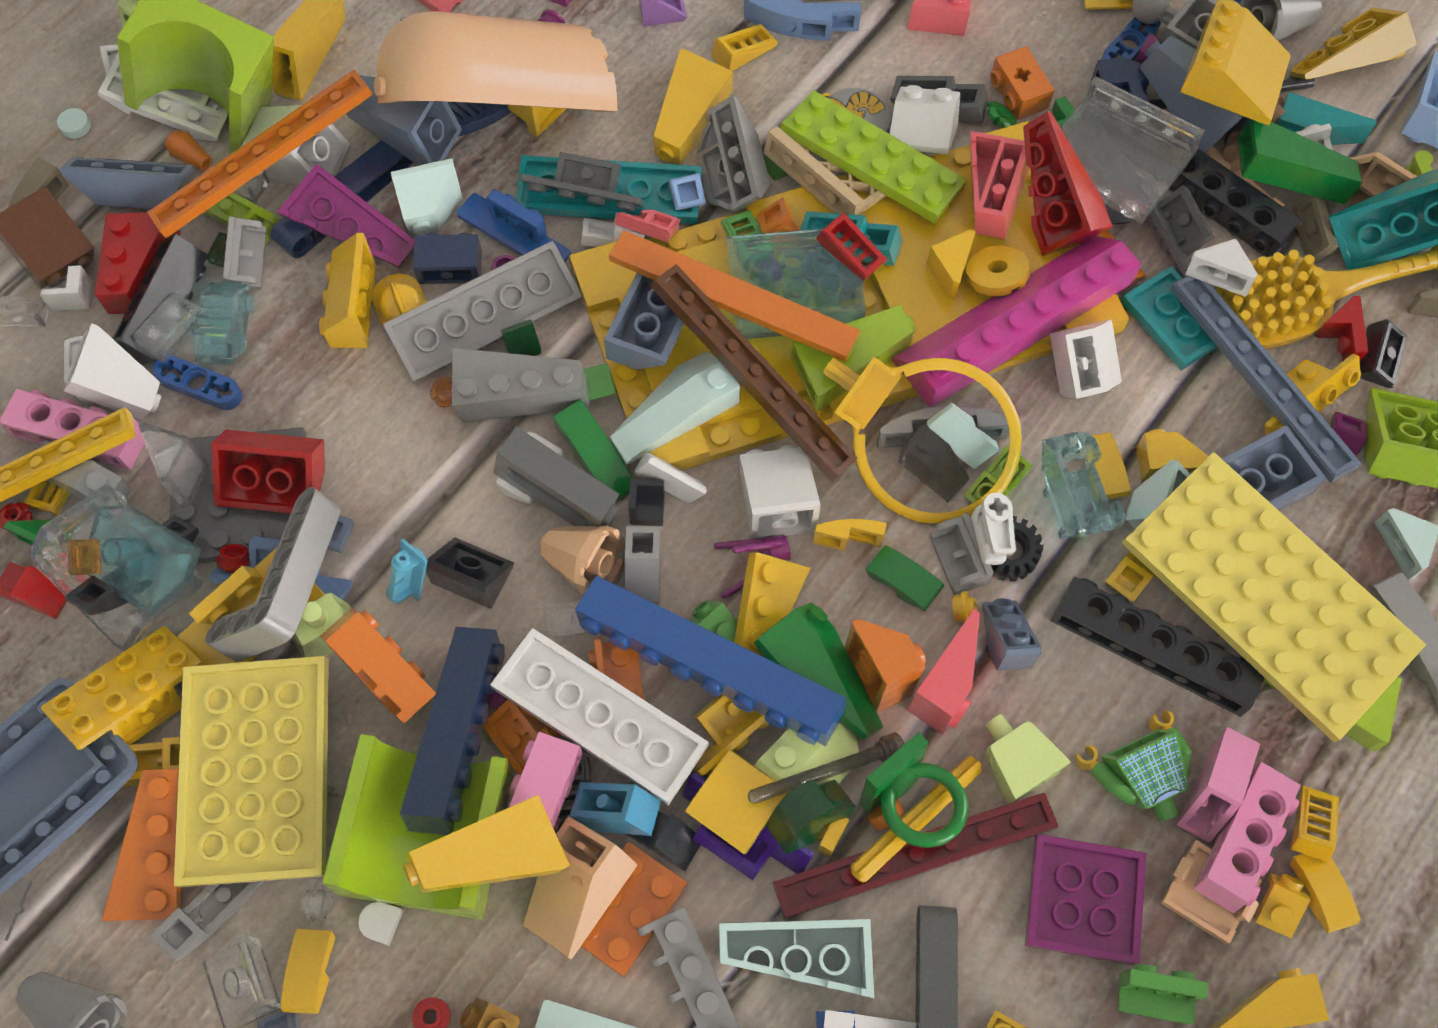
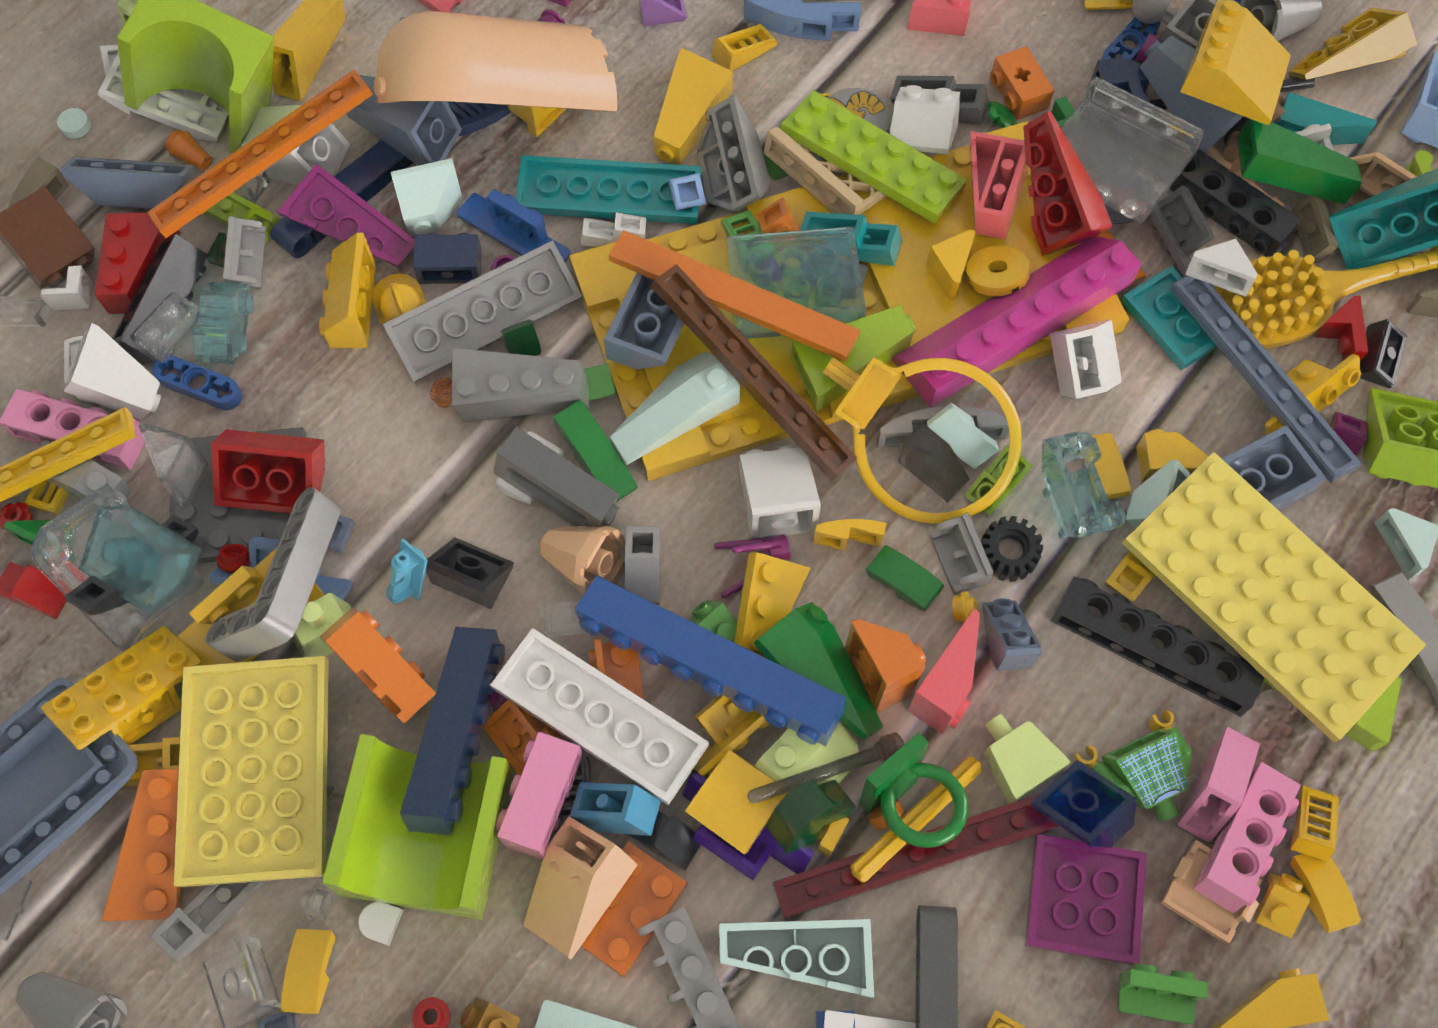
(84, 557): clear orange slope -> none
(495, 849): yellow slope -> none
(587, 178): dark grey bracket -> none
(646, 502): black panel -> none
(650, 223): coral tile -> none
(675, 481): white slope -> none
(852, 233): red slope -> none
(994, 528): white piece -> none
(1088, 806): none -> clear blue slope

